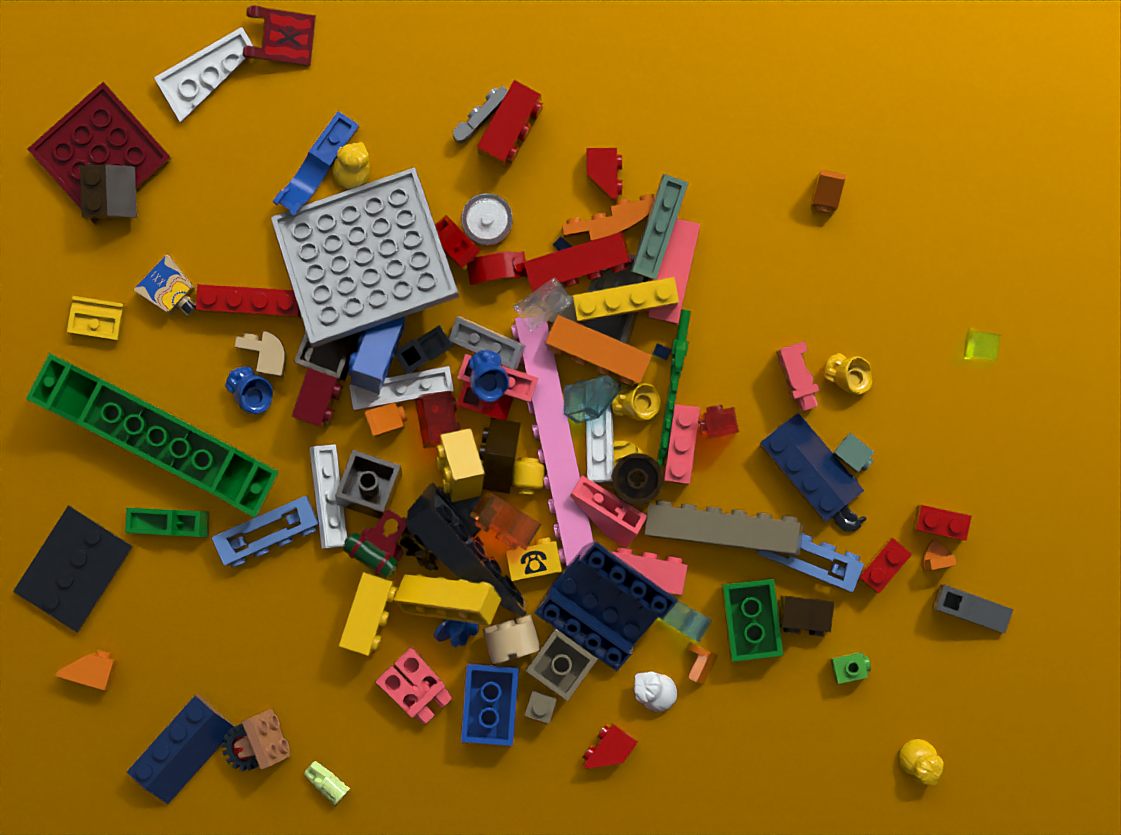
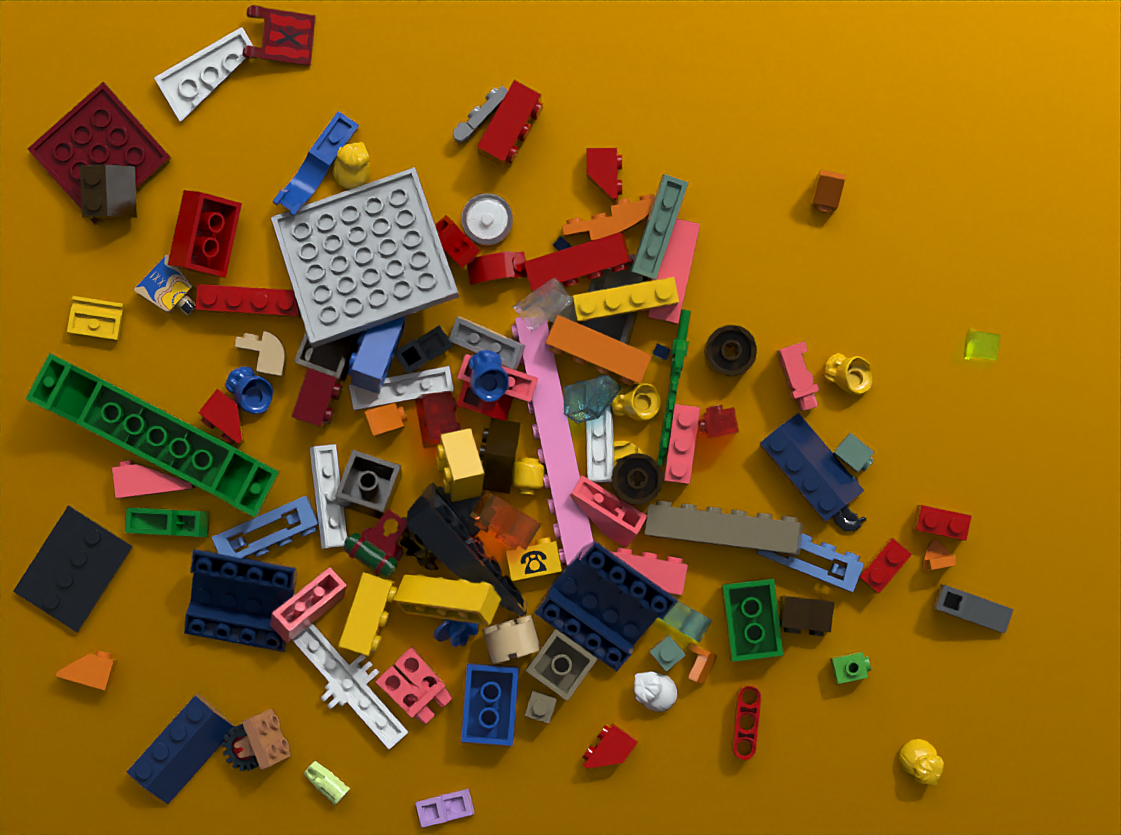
(140, 480): none -> coral slope
(204, 233): none -> red brick
(225, 415): none -> red slope
(237, 598): none -> dark blue slope
(308, 605): none -> coral brick
(350, 685): none -> white hinge
(445, 807): none -> lavender slope
(667, 652): none -> sand green brick
(728, 336): none -> dark brown brick
(750, 734): none -> red beam

